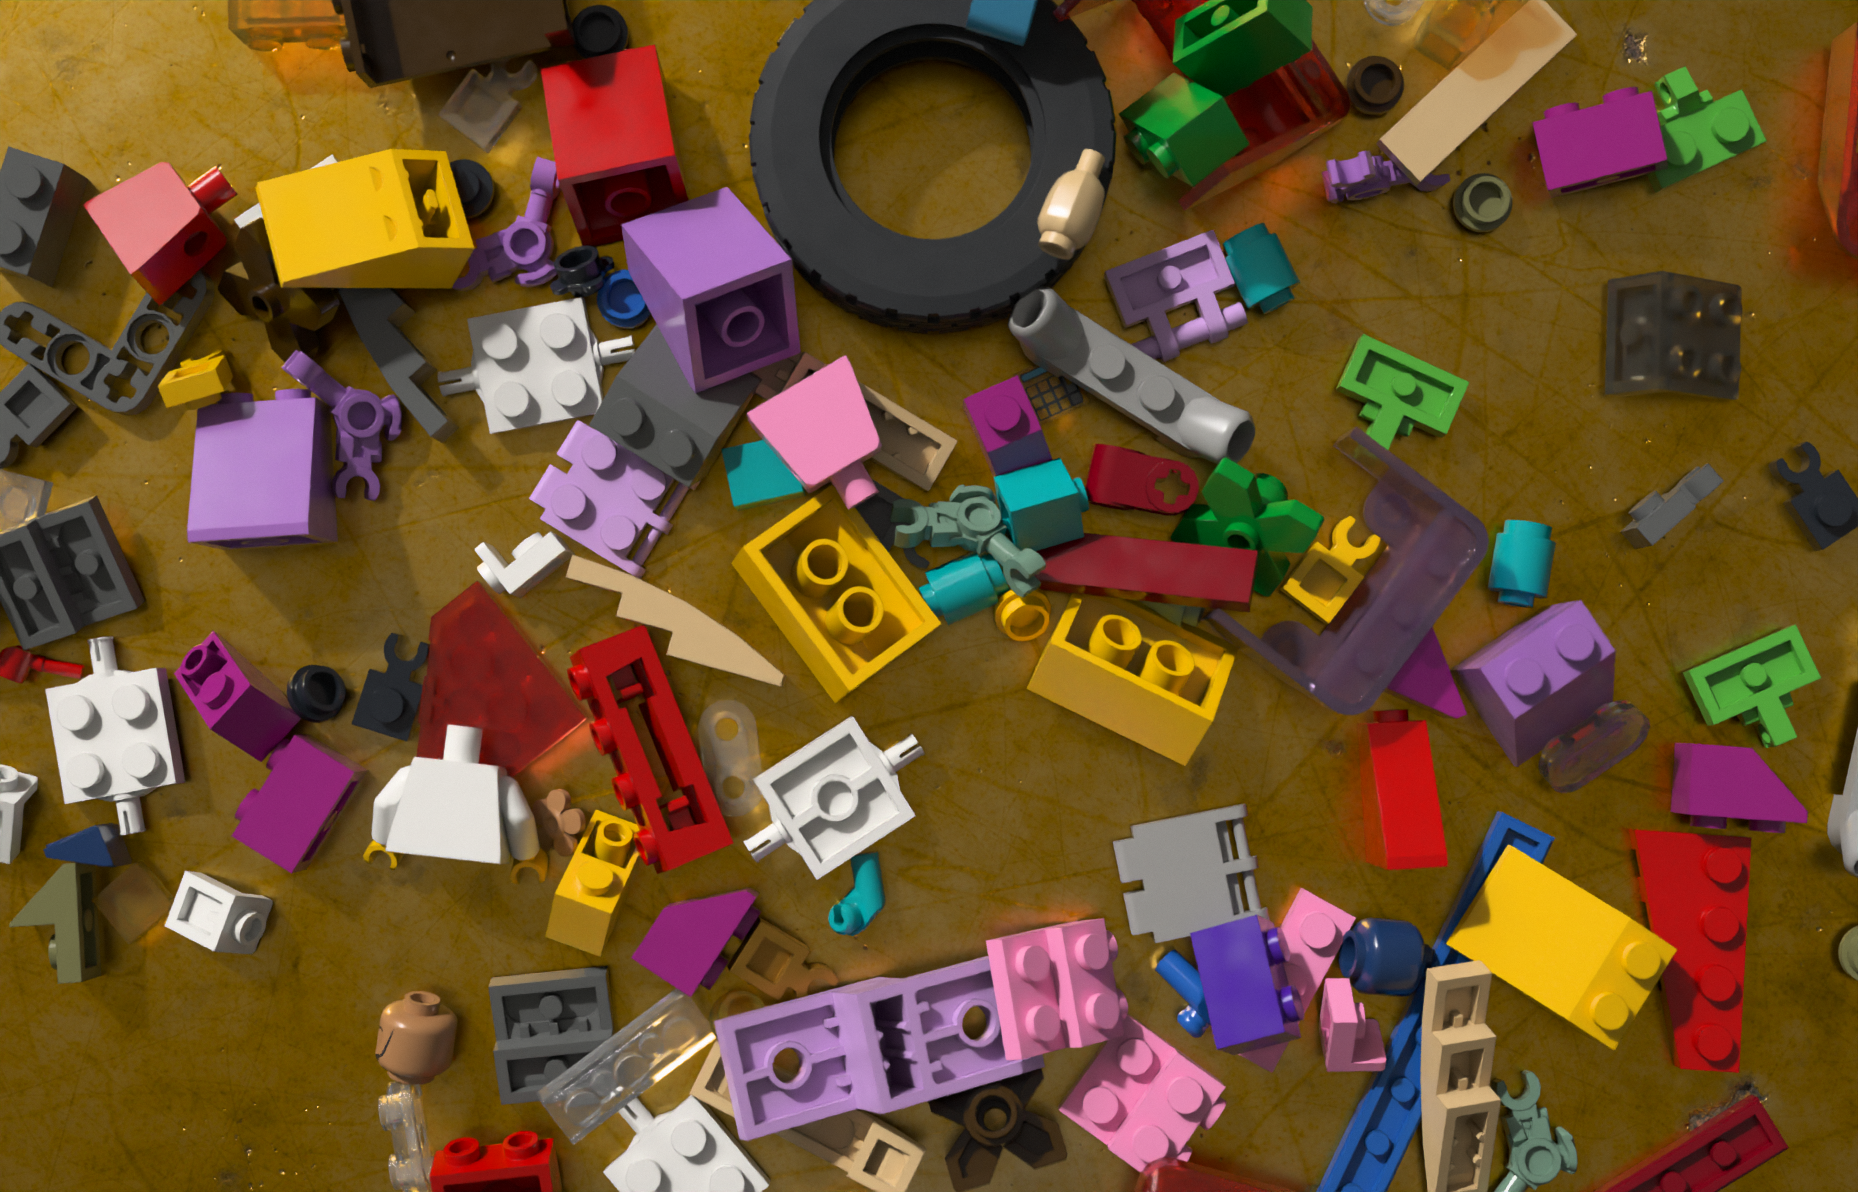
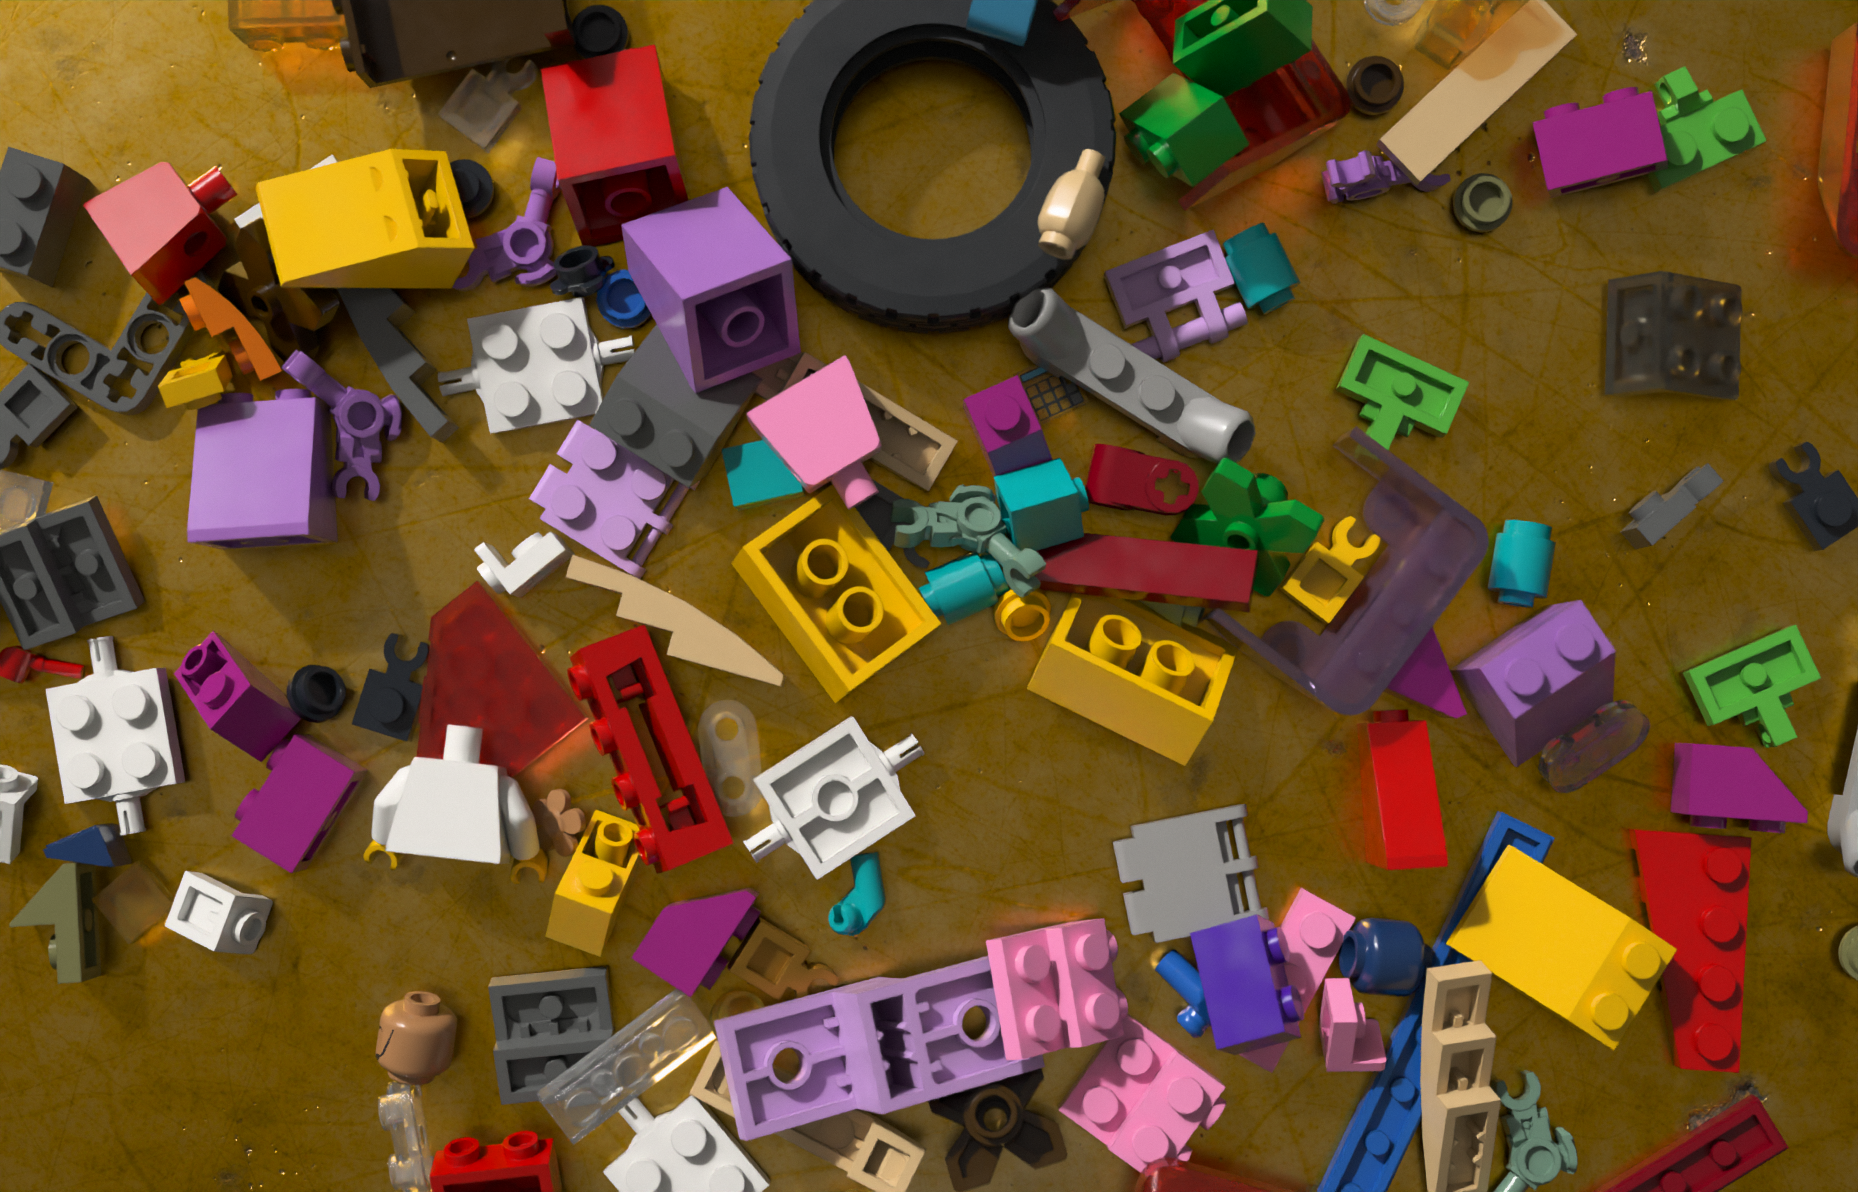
(212, 310): none -> orange slope

